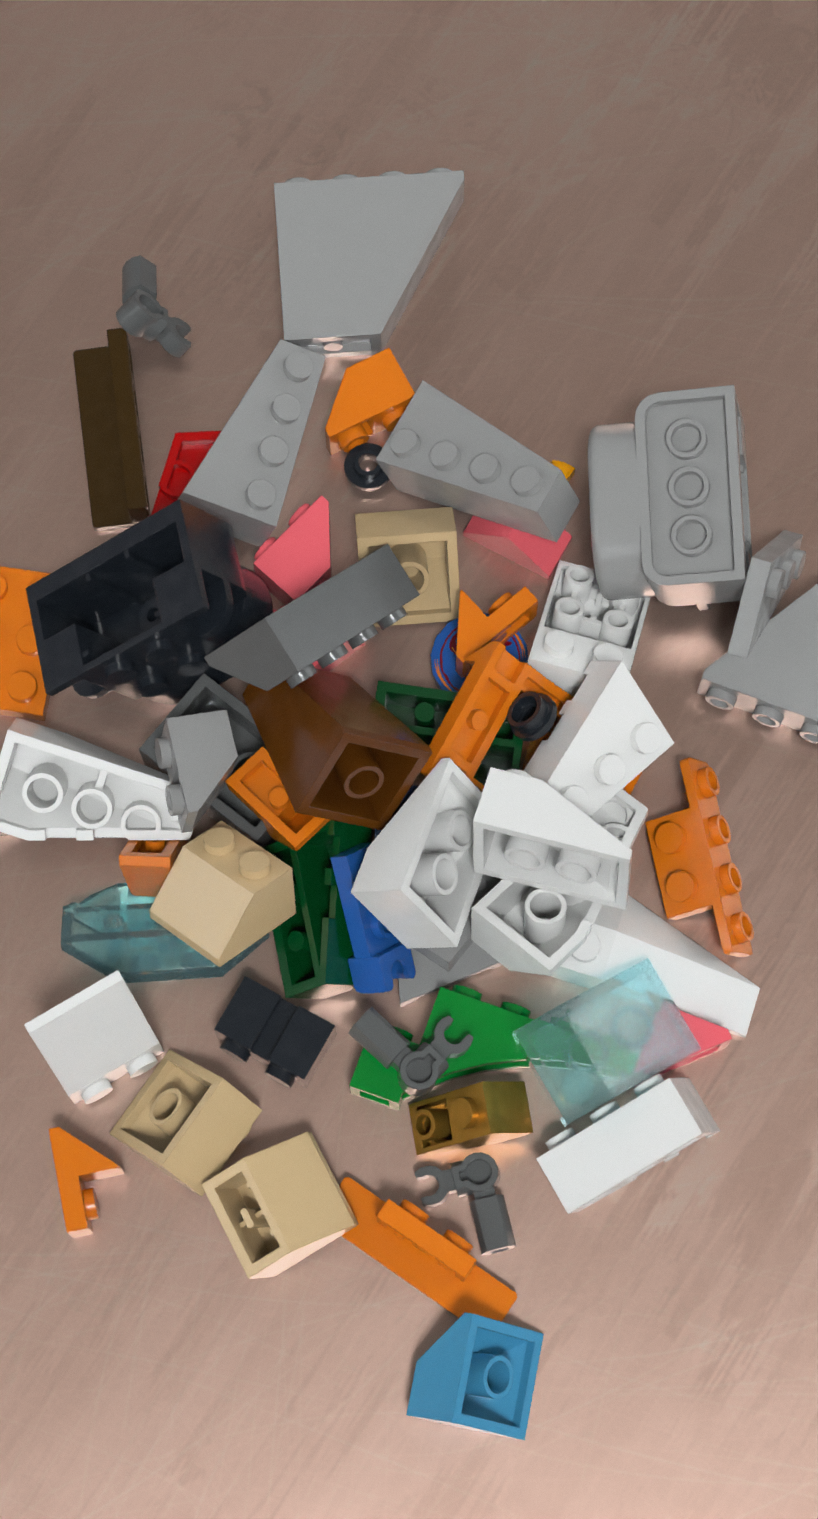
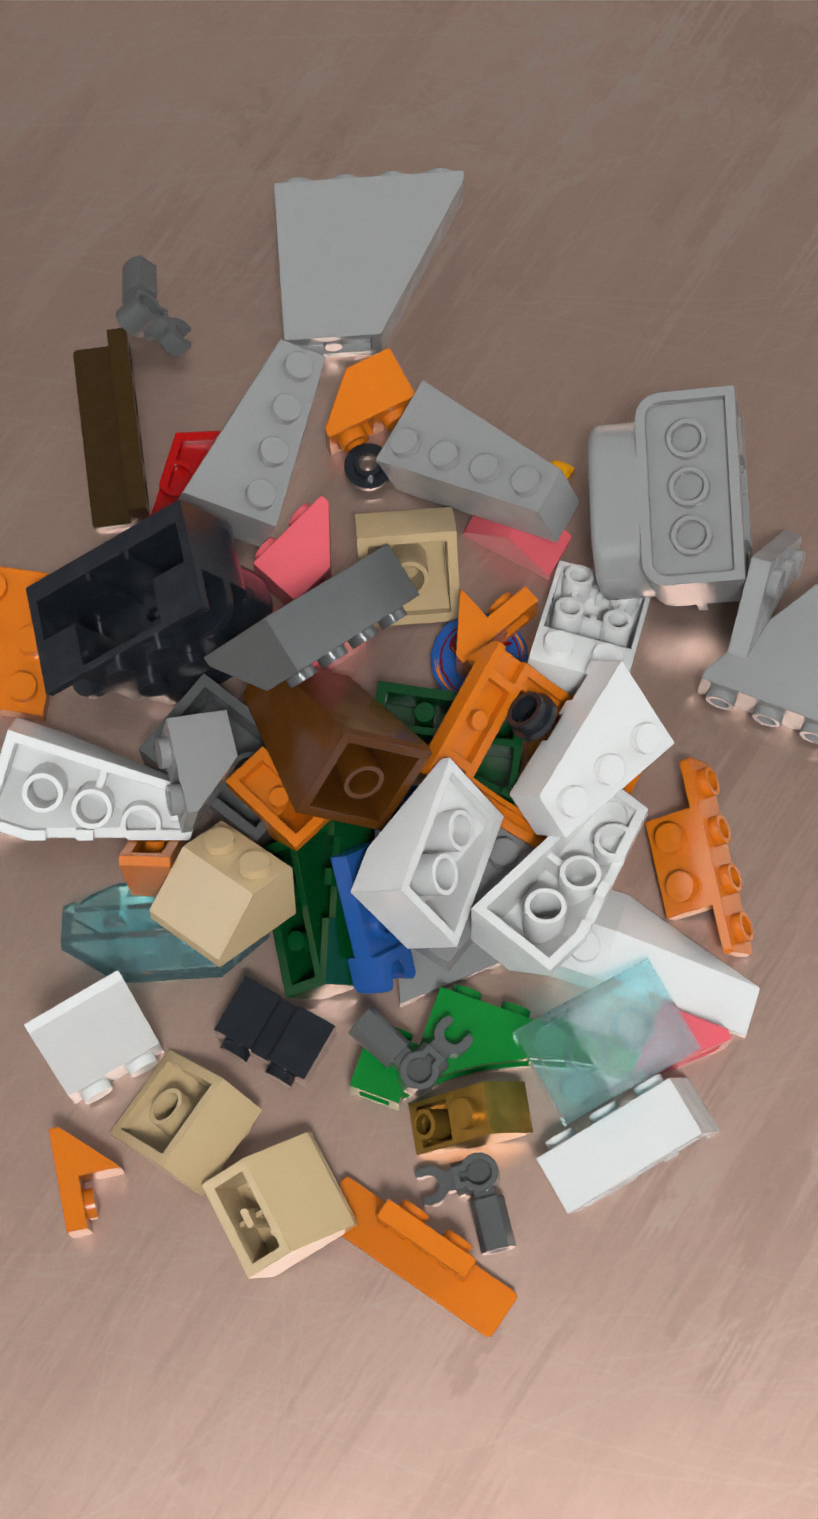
(478, 1377): dark azure slope -> none
(546, 842): white slope -> none

